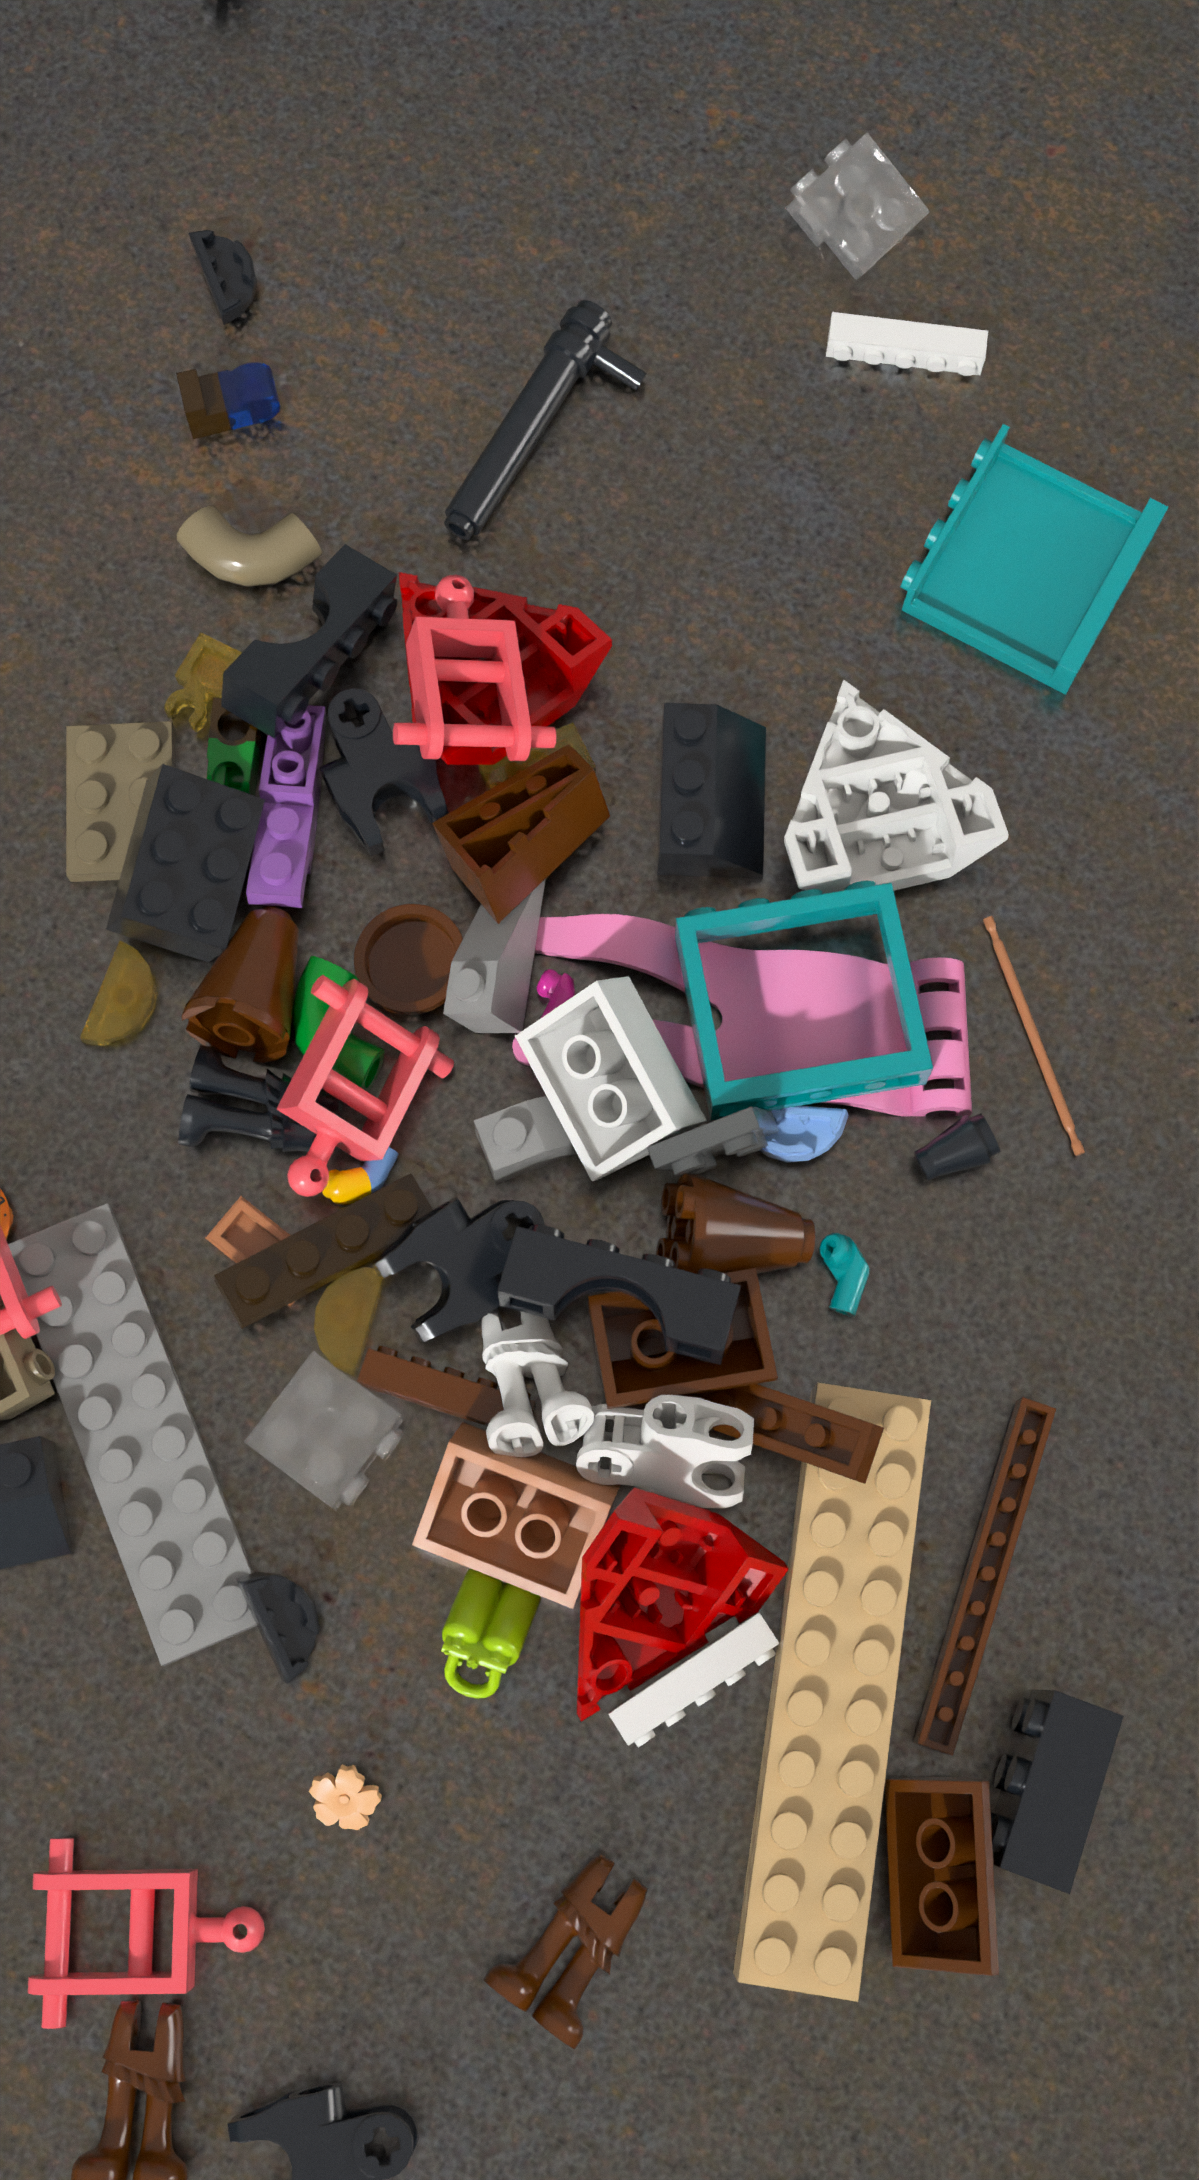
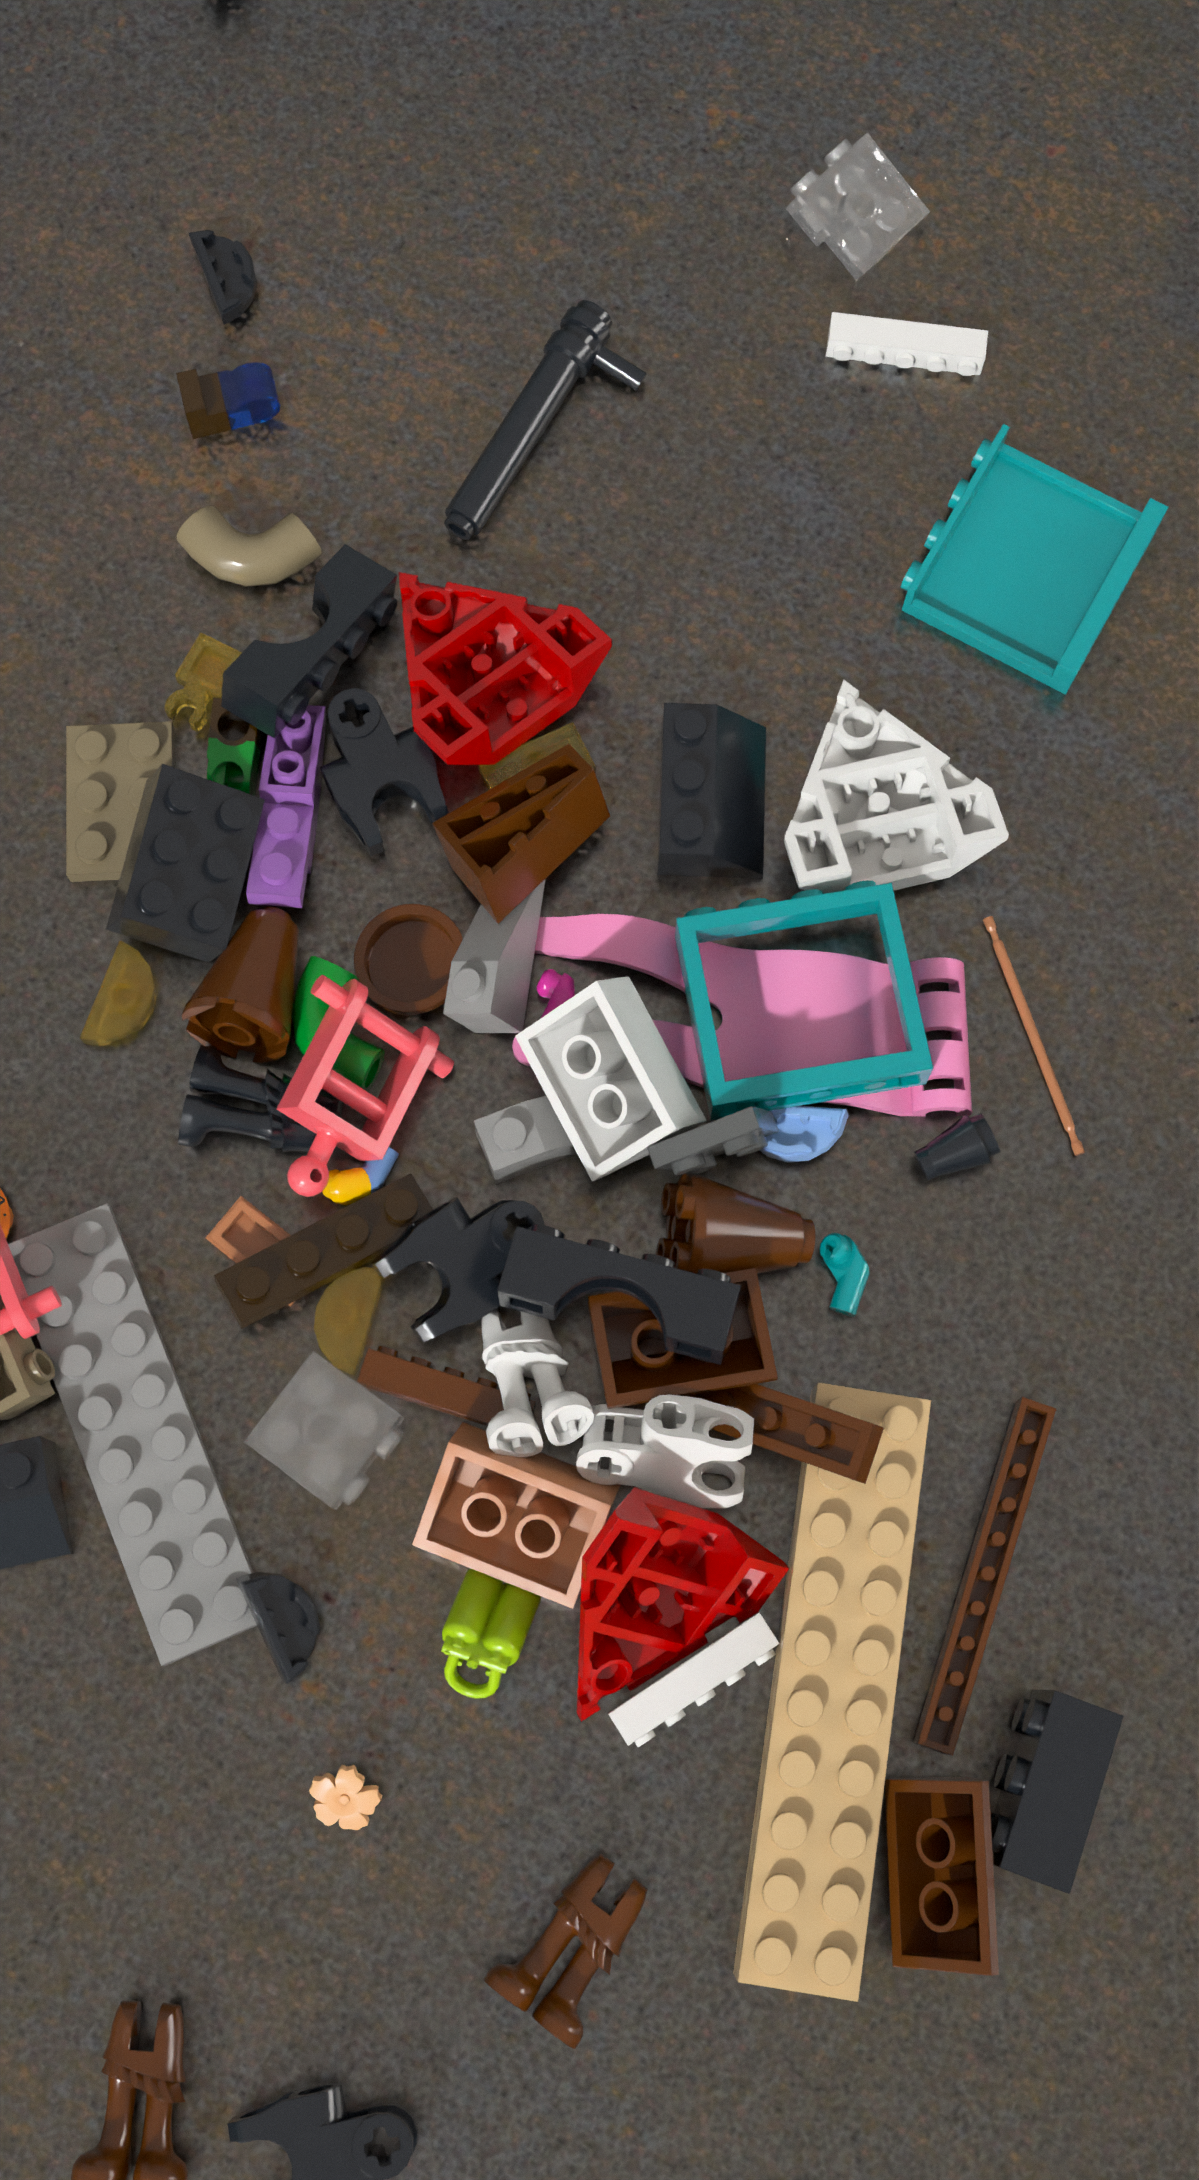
(187, 1931): coral piece -> none
(467, 639): coral piece -> none

